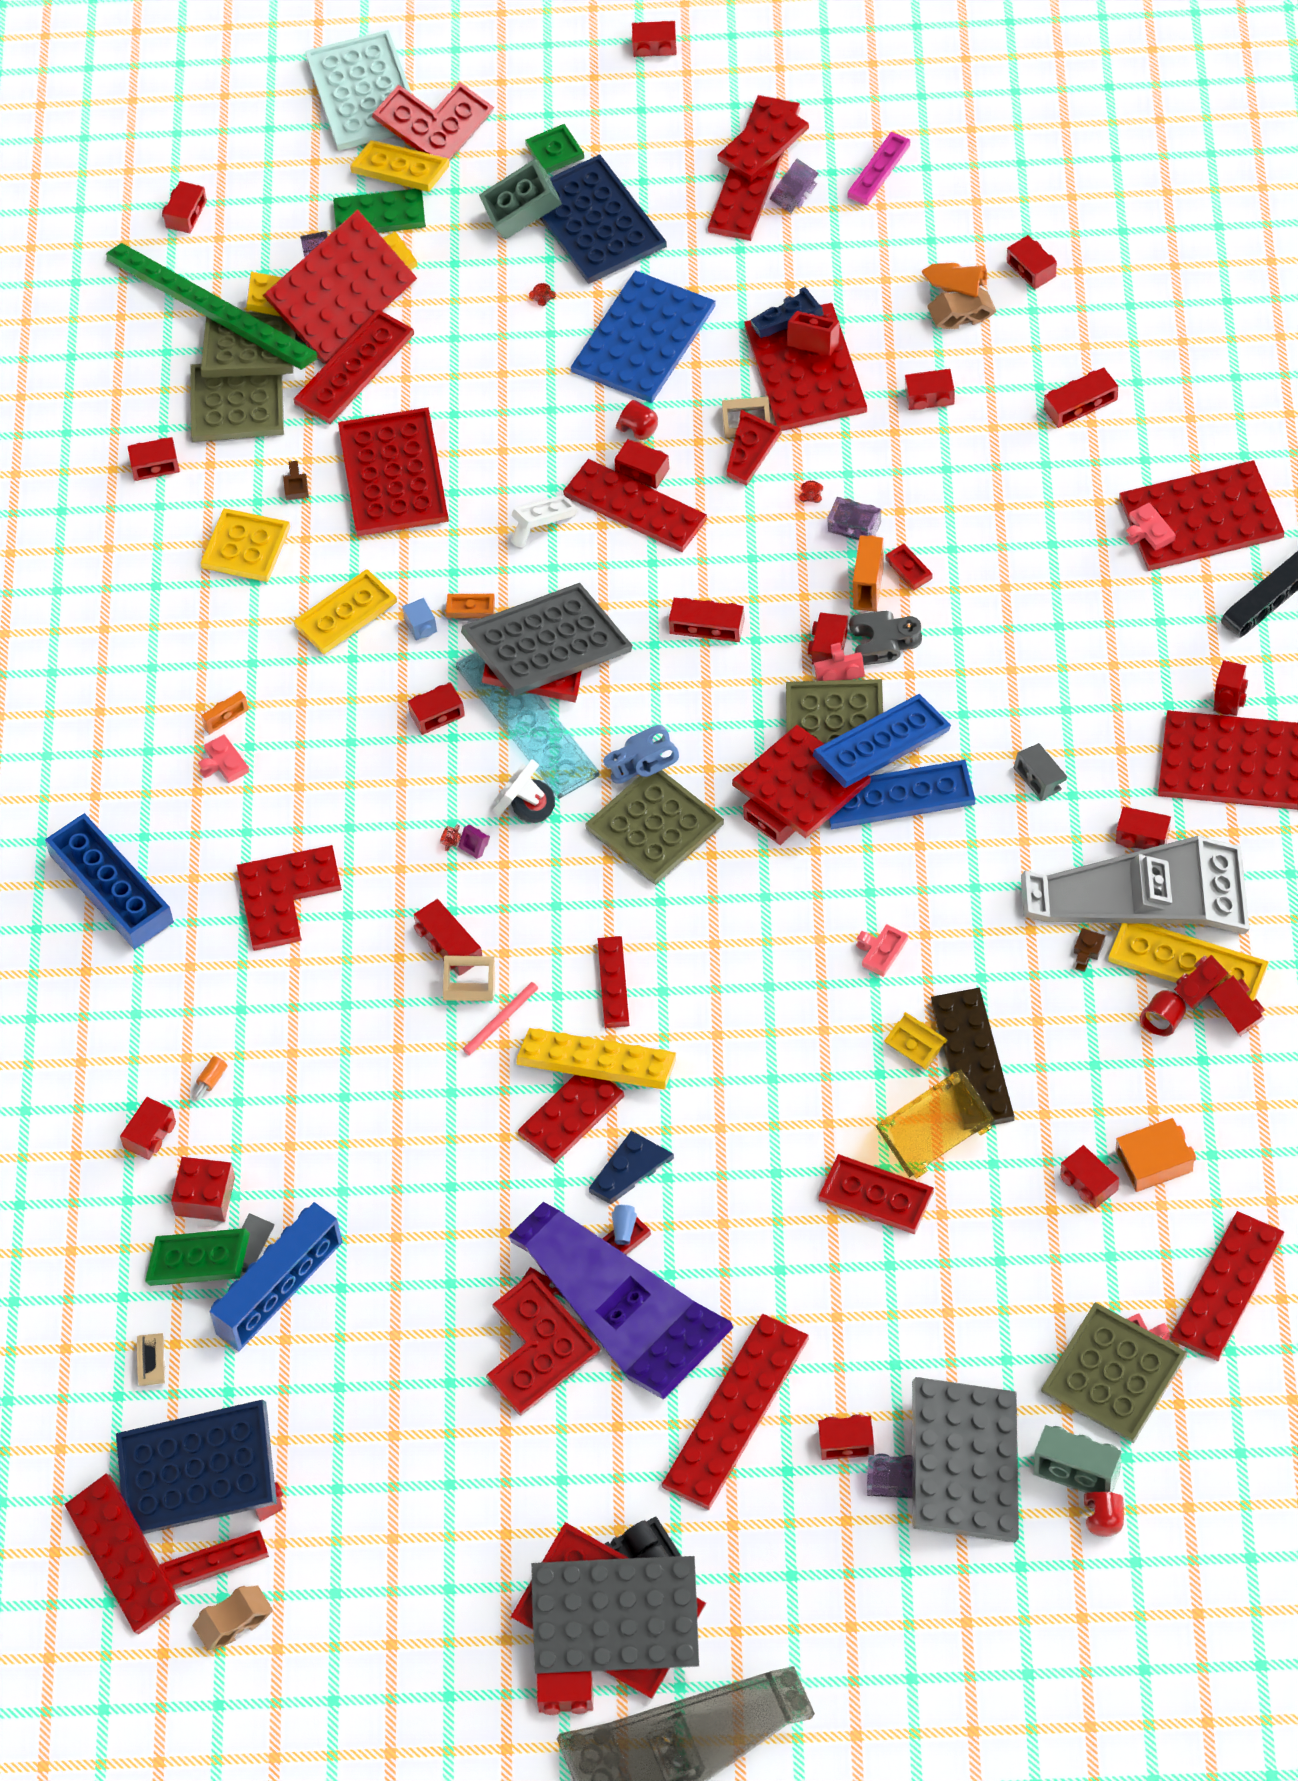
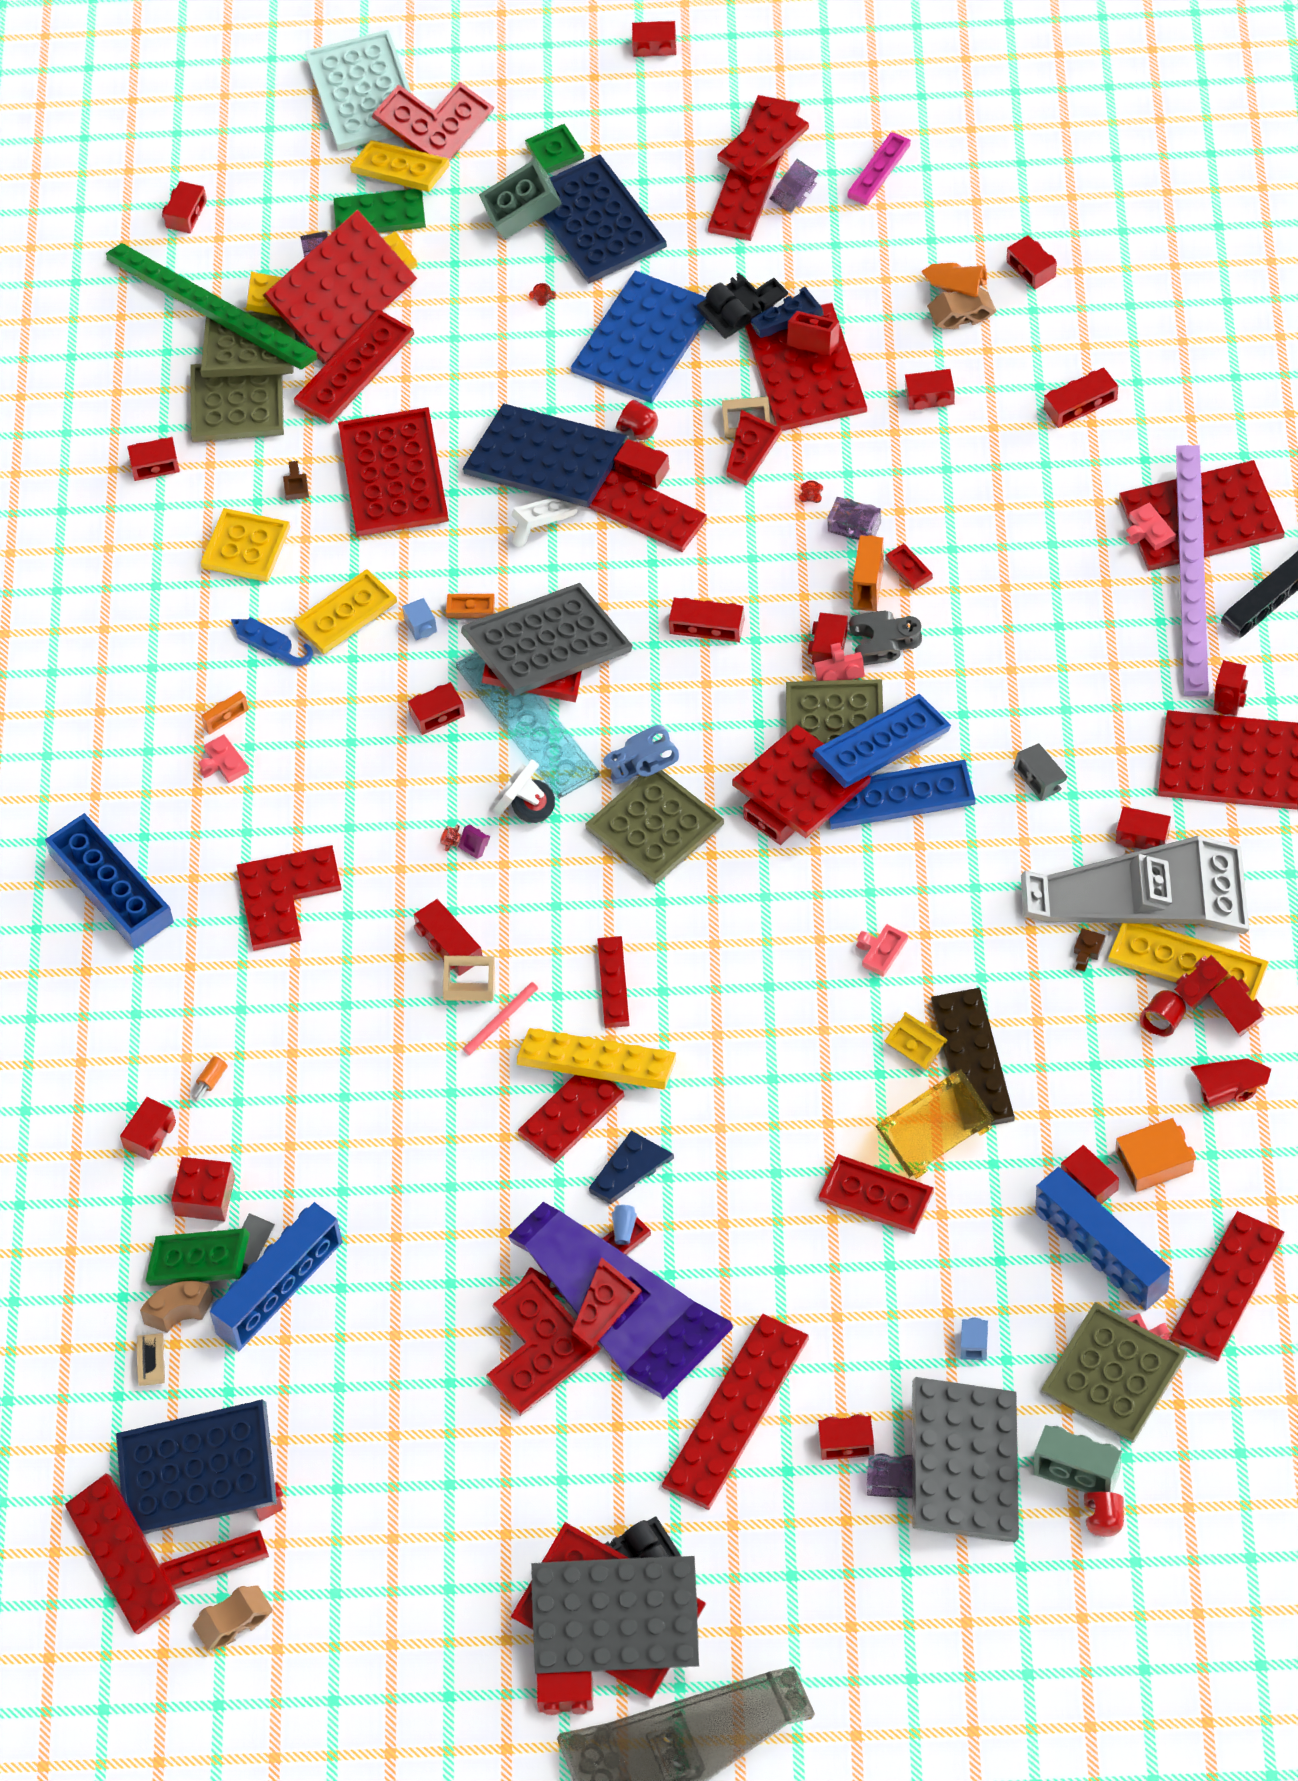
(176, 1303): none -> medium nougat brick
(269, 641): none -> blue plate
(545, 455): none -> dark blue plate
(604, 1304): none -> red wing
(735, 304): none -> black plate
(974, 1339): none -> medium blue brick
(1102, 1239): none -> blue brick
(1192, 571): none -> lavender plate
(1230, 1080): none -> red panel

